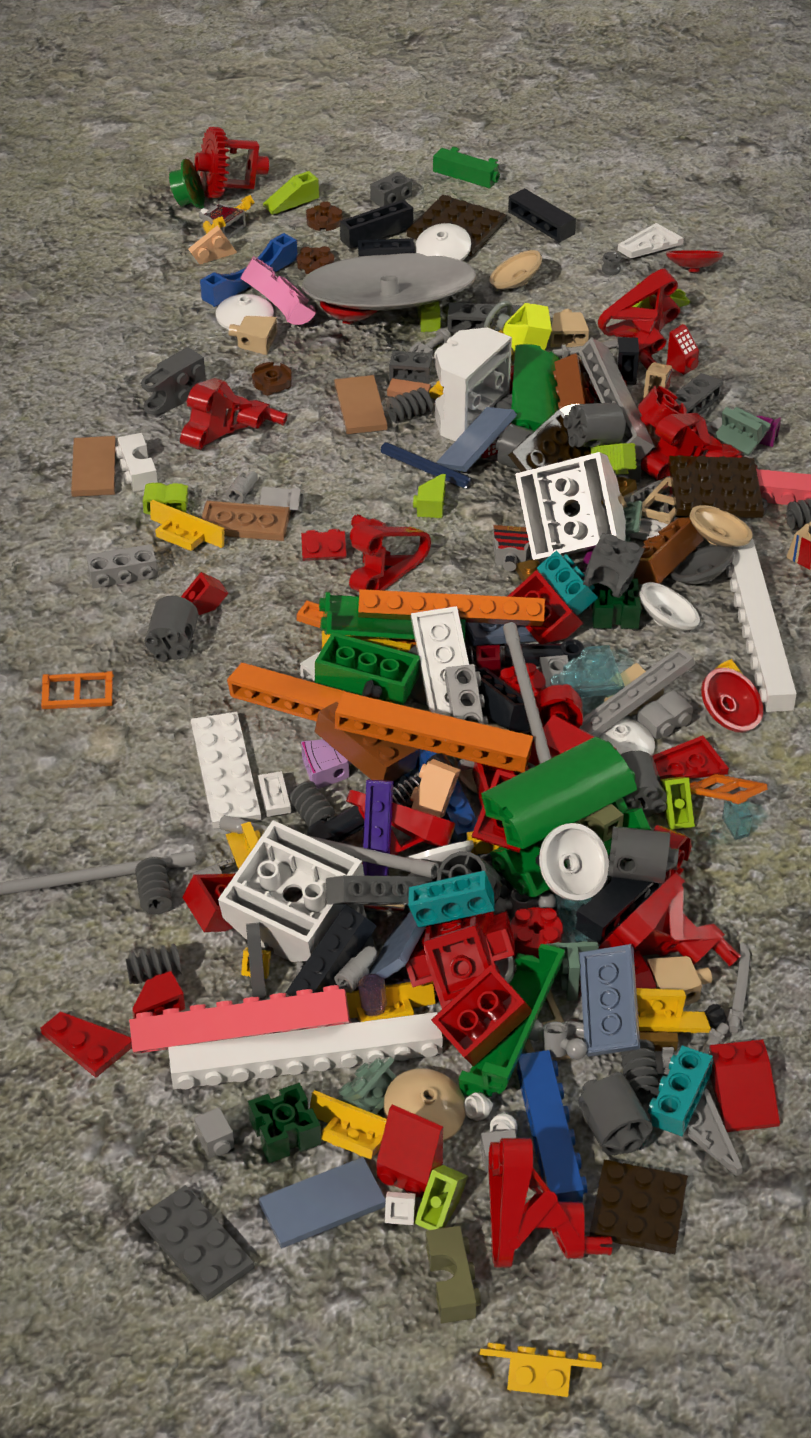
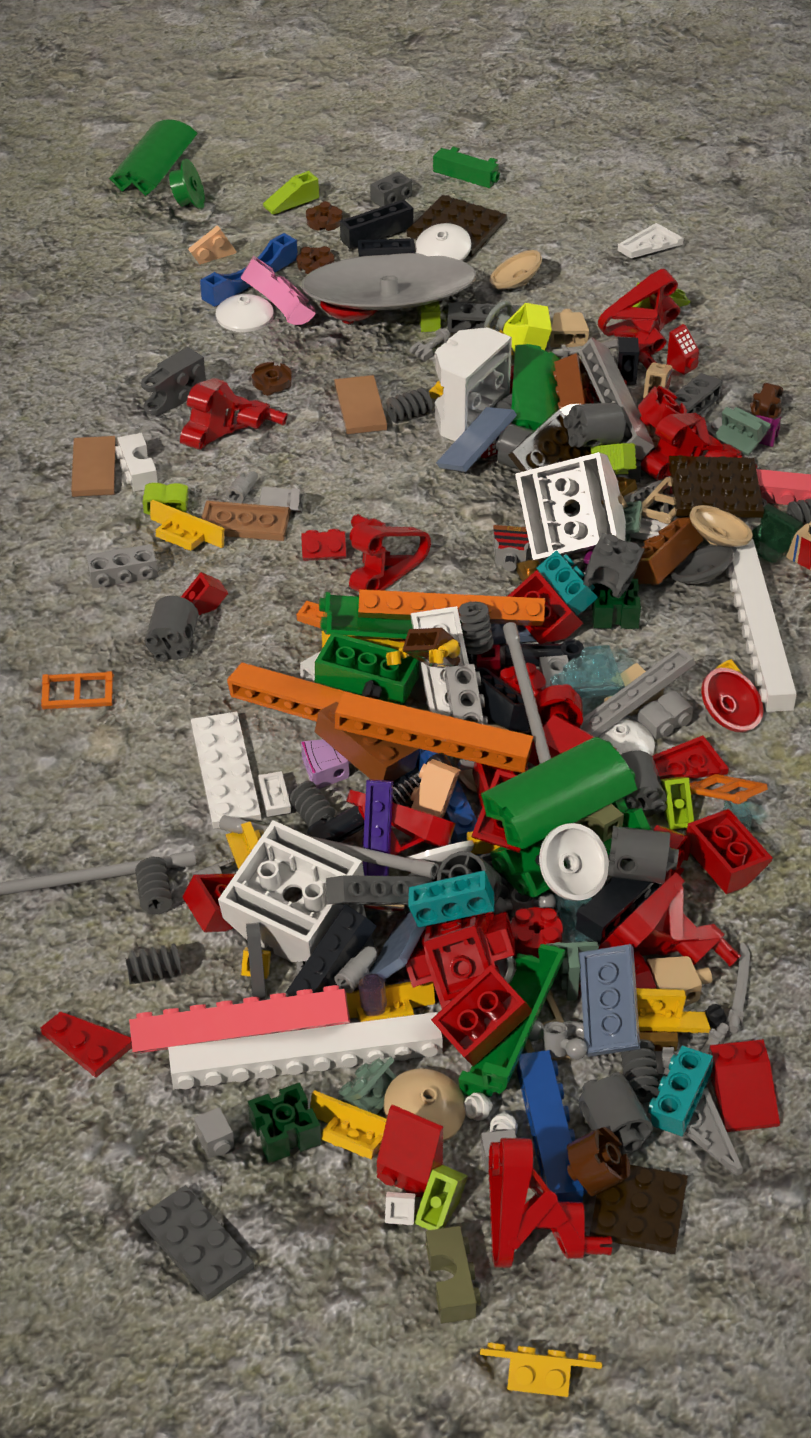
(153, 155): none -> green cylinder
(159, 994): red slope -> none
(212, 162): red piece -> none
(227, 218): torso -> none
(255, 333): tan torso -> none
(322, 1202): sand blue tile -> none
(401, 386): nougat tile -> none
(410, 366): dark grey brick -> none
(425, 465): dark blue axle -> none
(429, 645): none -> torso
(431, 498): lime slope -> none
(476, 627): none -> dark grey piece
(542, 215): black brick -> none
(597, 1161): none -> reddish brown brick
(611, 263): dark grey wheel -> none
(668, 607): white dish -> none
(694, 258): red dish -> none
(727, 850): none -> red slope
(766, 401): none -> reddish brown piece
(774, 533): none -> clear green bracket

